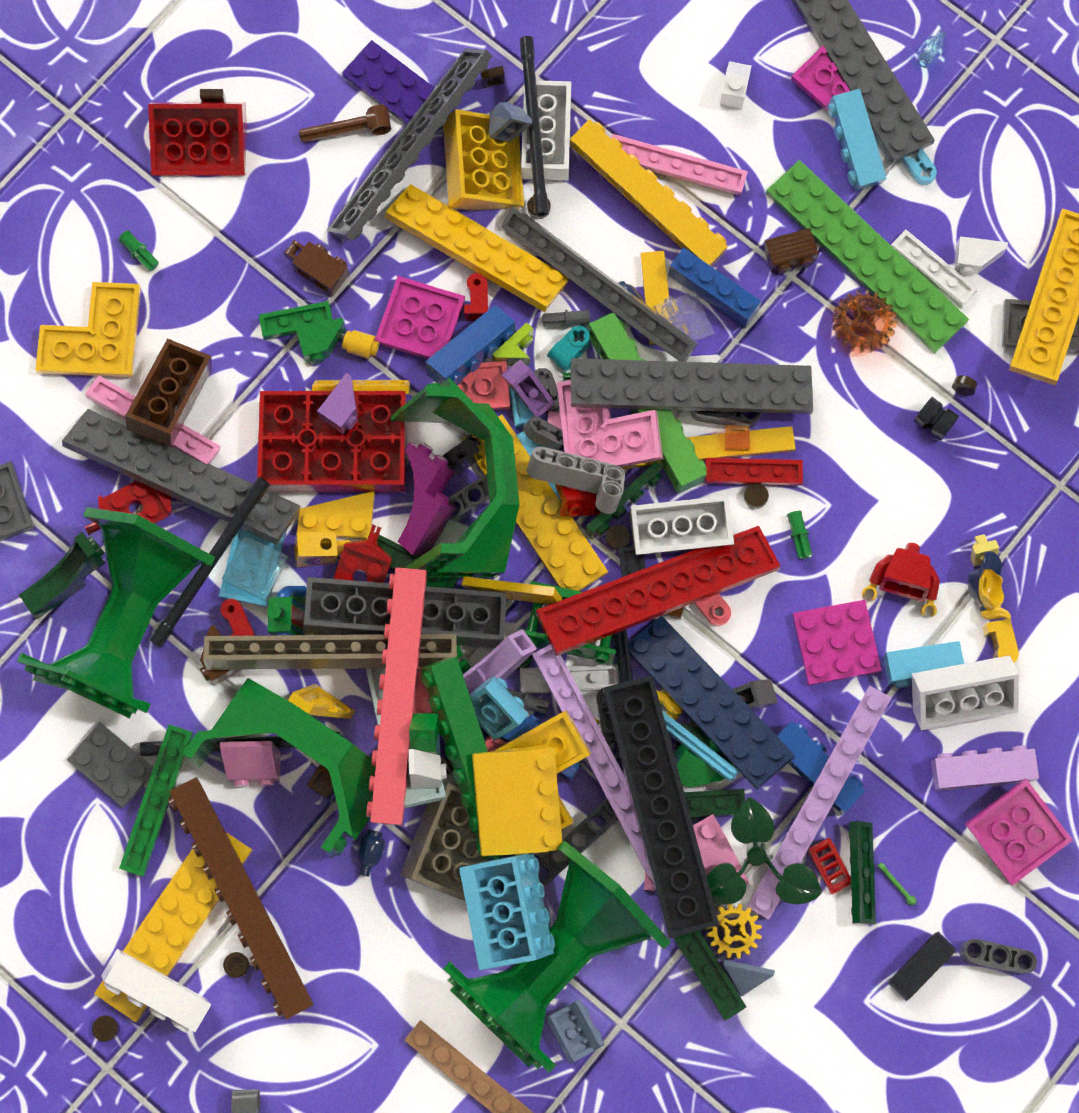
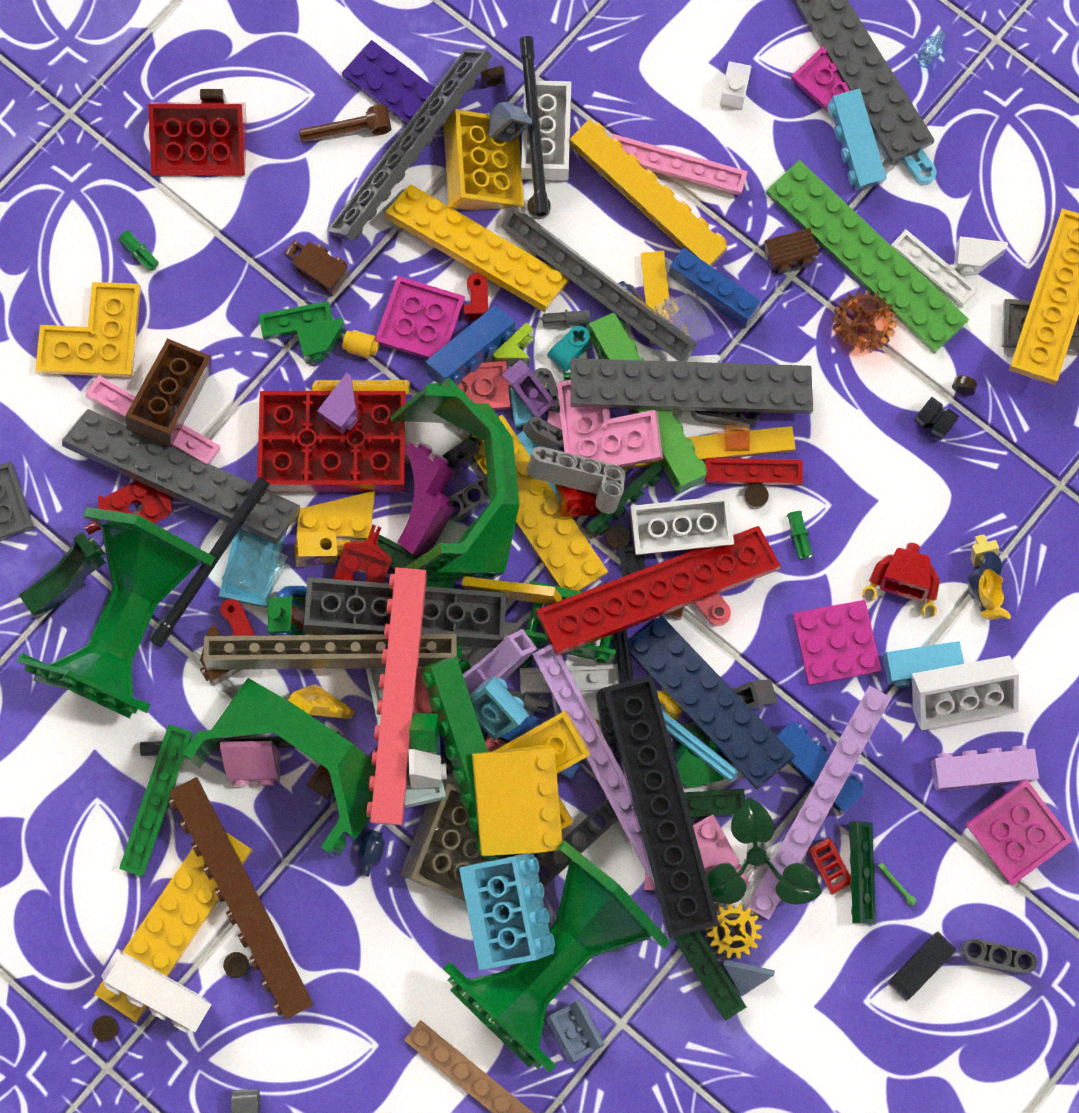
(111, 765): dark grey plate -> none
(1002, 638): yellow leg -> none

